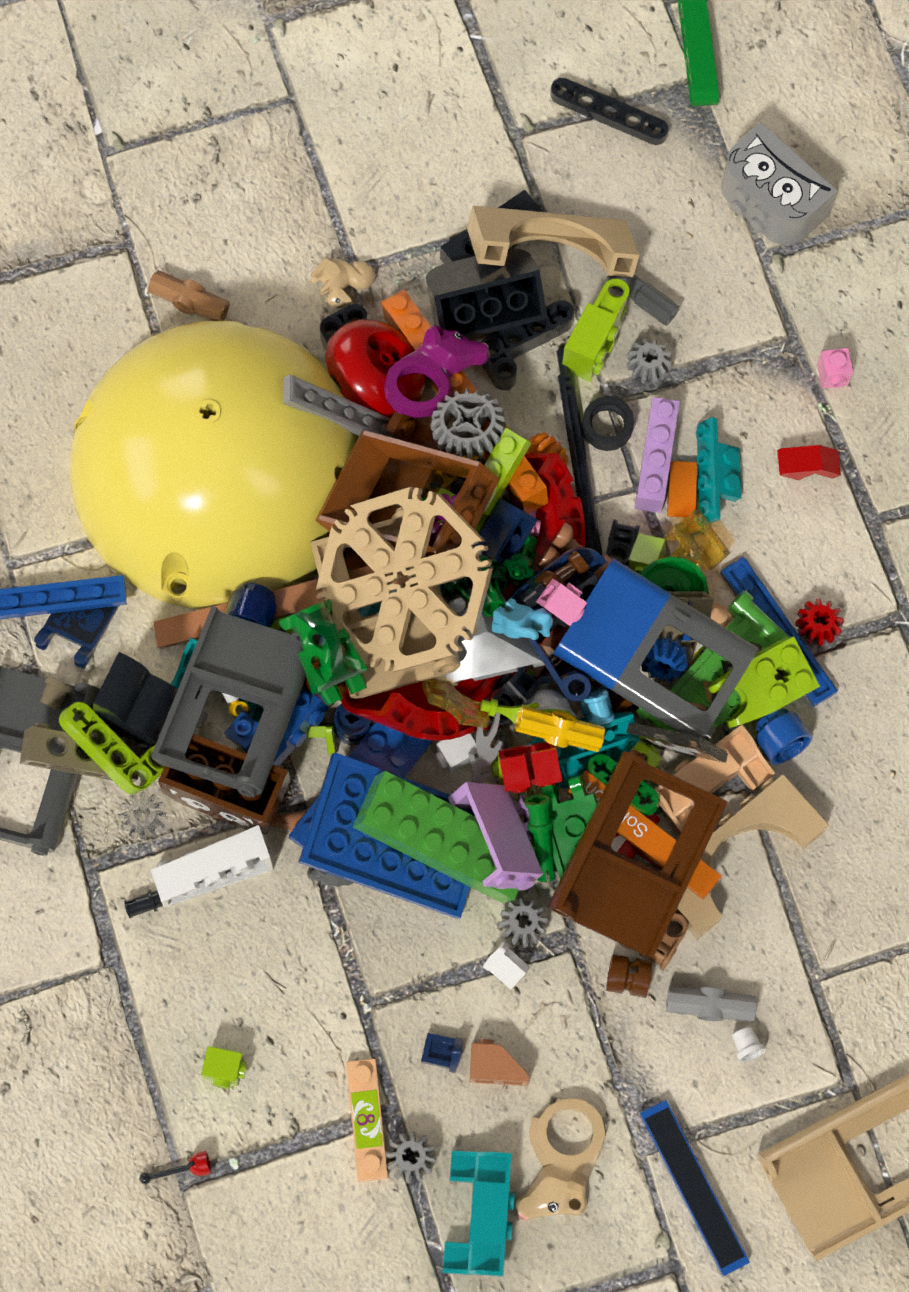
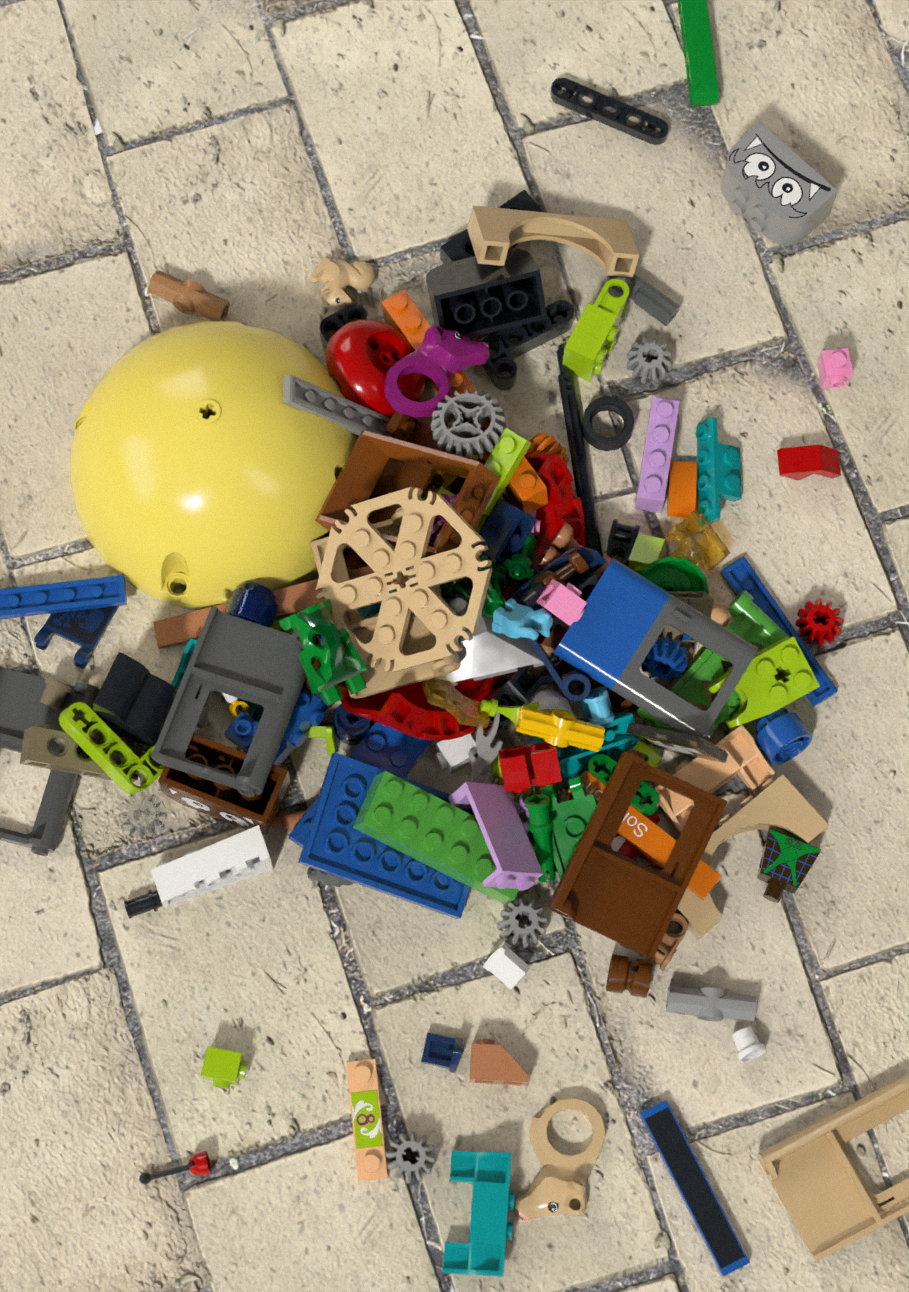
(784, 864): none -> torso

